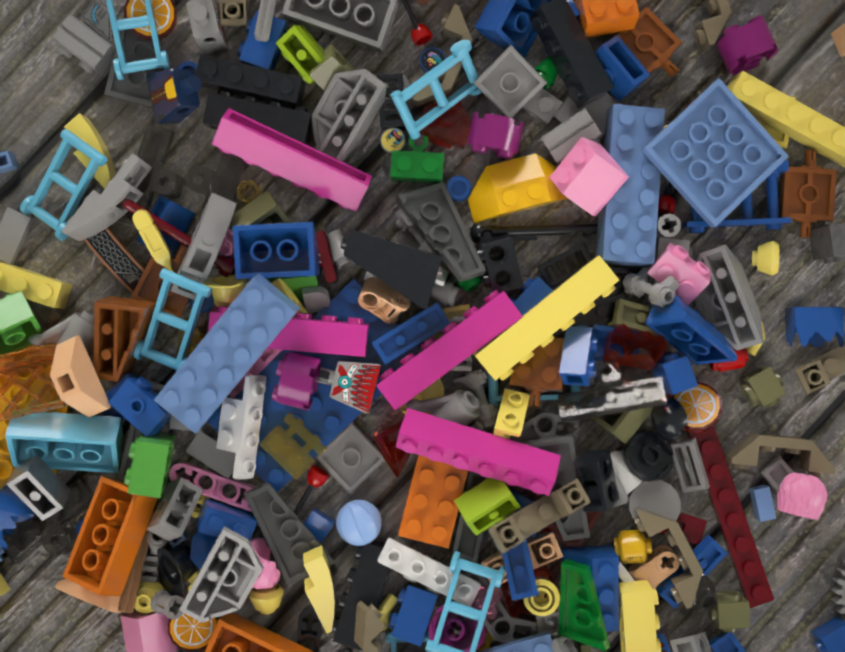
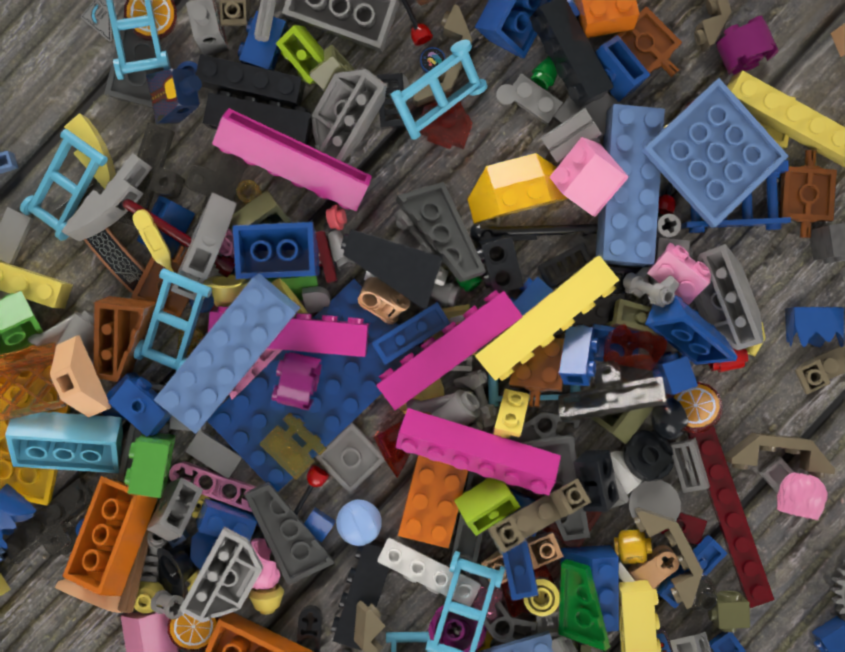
(39, 487): flat silver brick -> none
(85, 44): light grey brick -> none
(241, 426): white bracket -> none
(320, 586): light yellow slope -> none
(336, 217): none -> coral plate
(352, 383): torso -> none
(386, 607): light yellow arm -> none
(393, 140): tile -> none
(413, 615): blue brick -> none
(417, 165): green brick -> none
(459, 188): blue tile -> none
(495, 134): magenta brick -> none
(509, 82): light grey tile -> none
(762, 387): olive brick -> none
(762, 503): medium blue piece -> none
(767, 258): light yellow cone -> none

